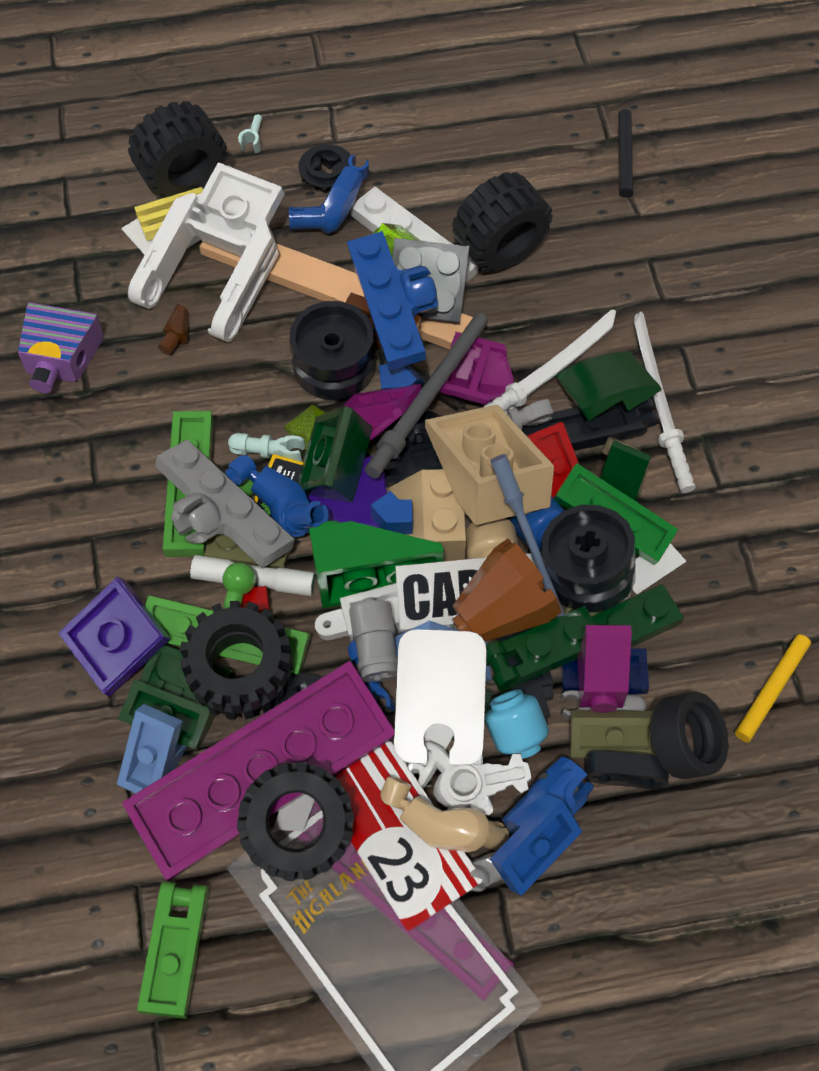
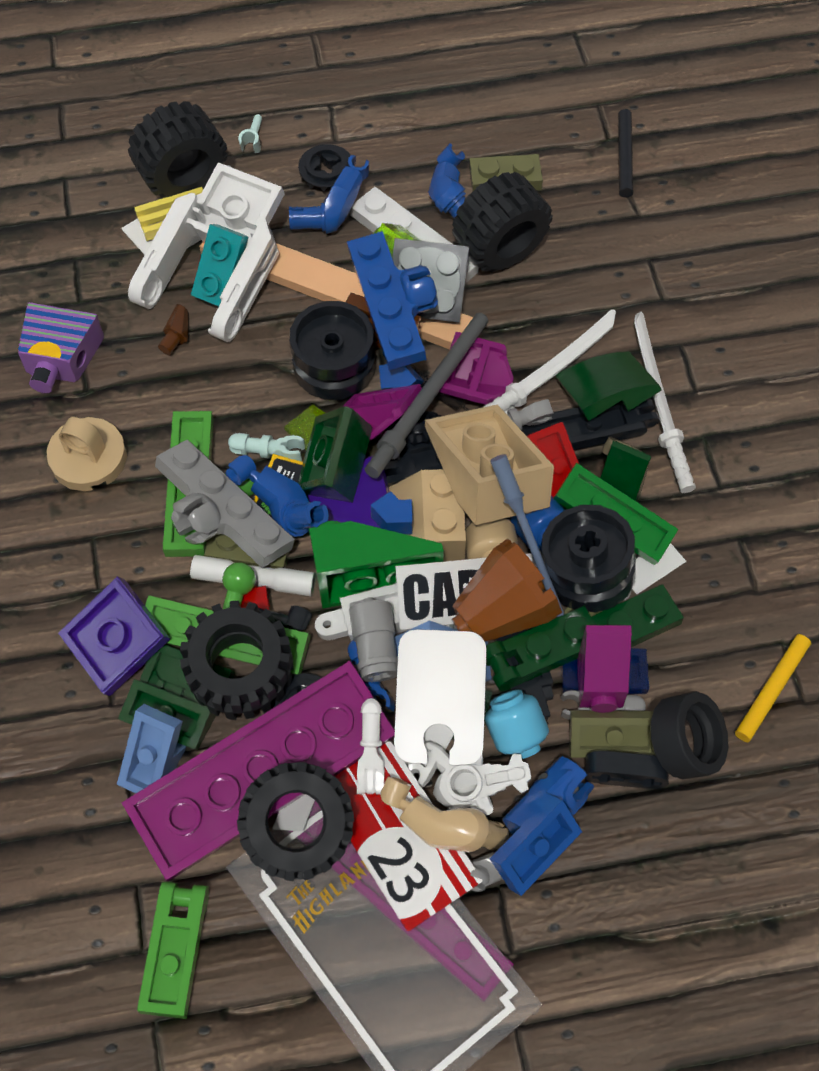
(86, 453): none -> tan tile
(218, 260): none -> teal plate
(296, 619): none -> black hand
(370, 765): none -> white piece
(444, 185): none -> blue arm
(487, 167): none -> olive plate

